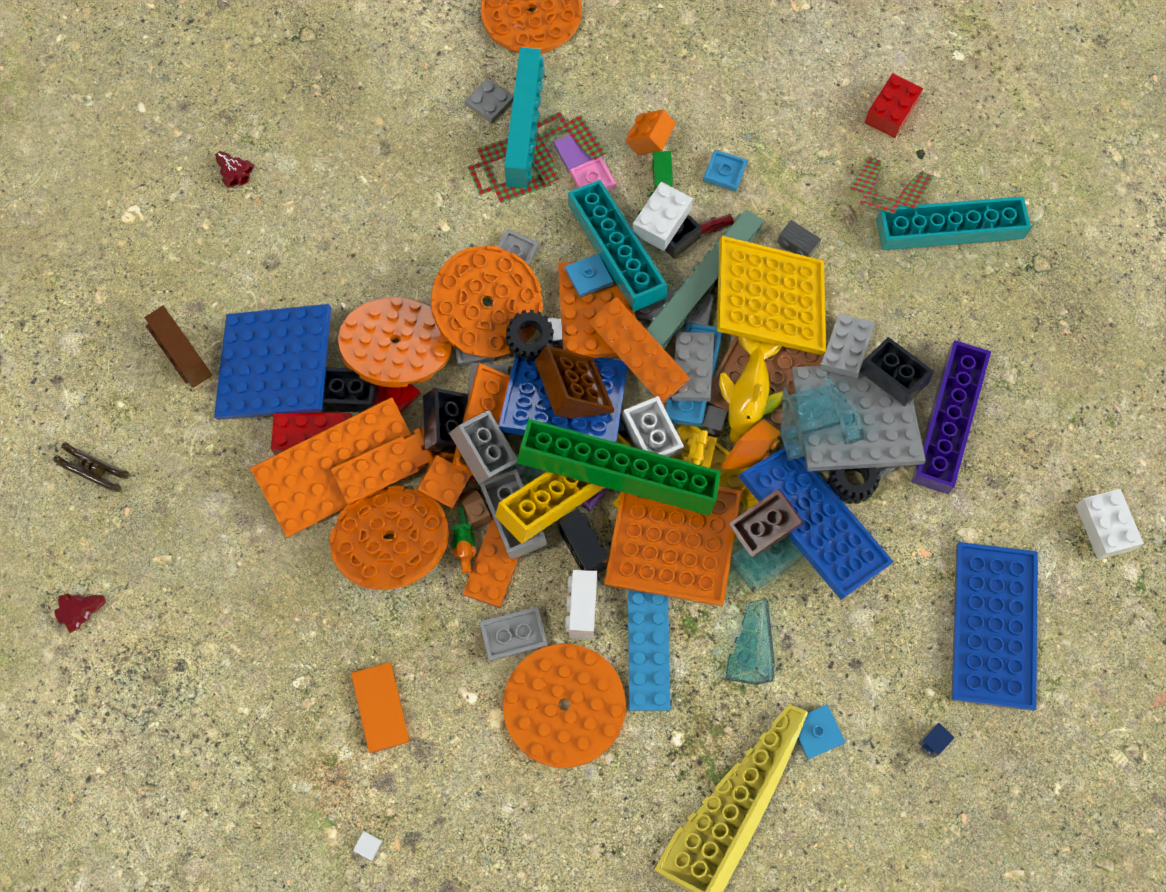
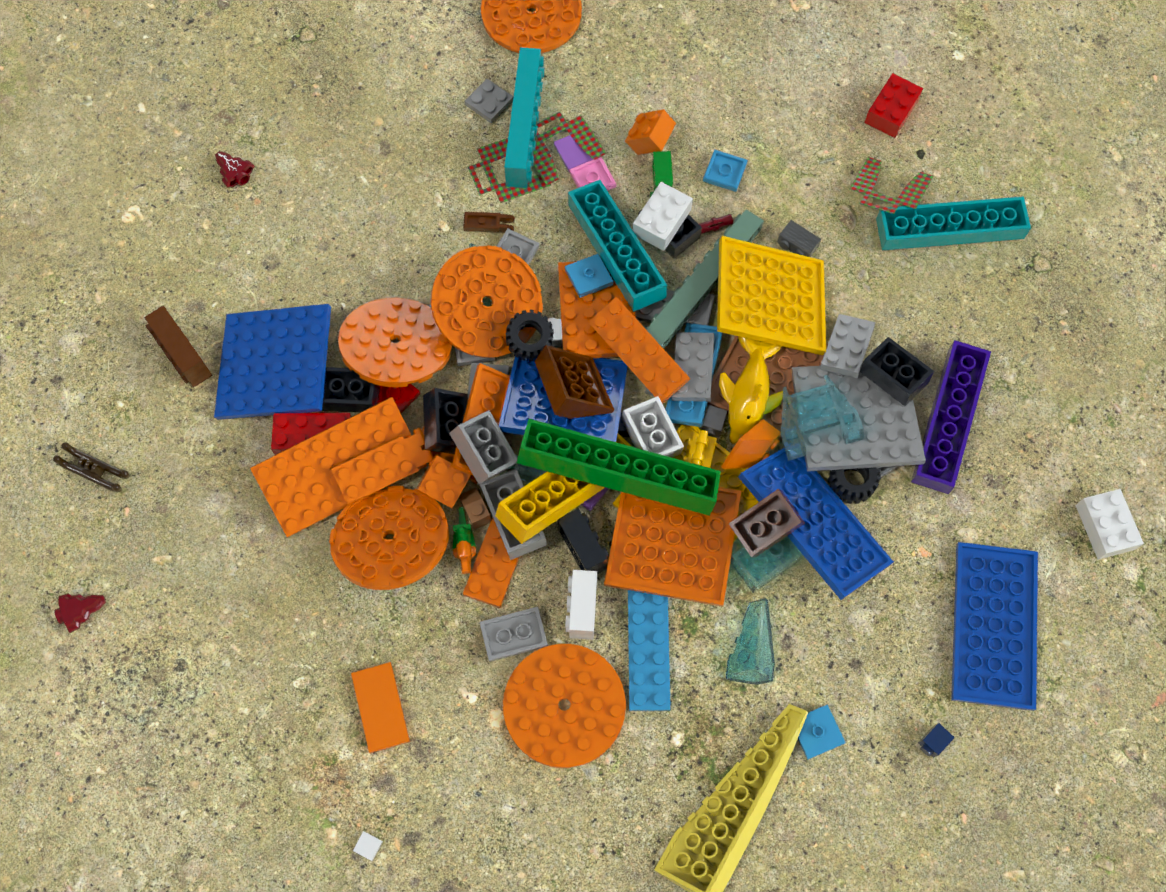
(487, 222): none -> reddish brown hinge

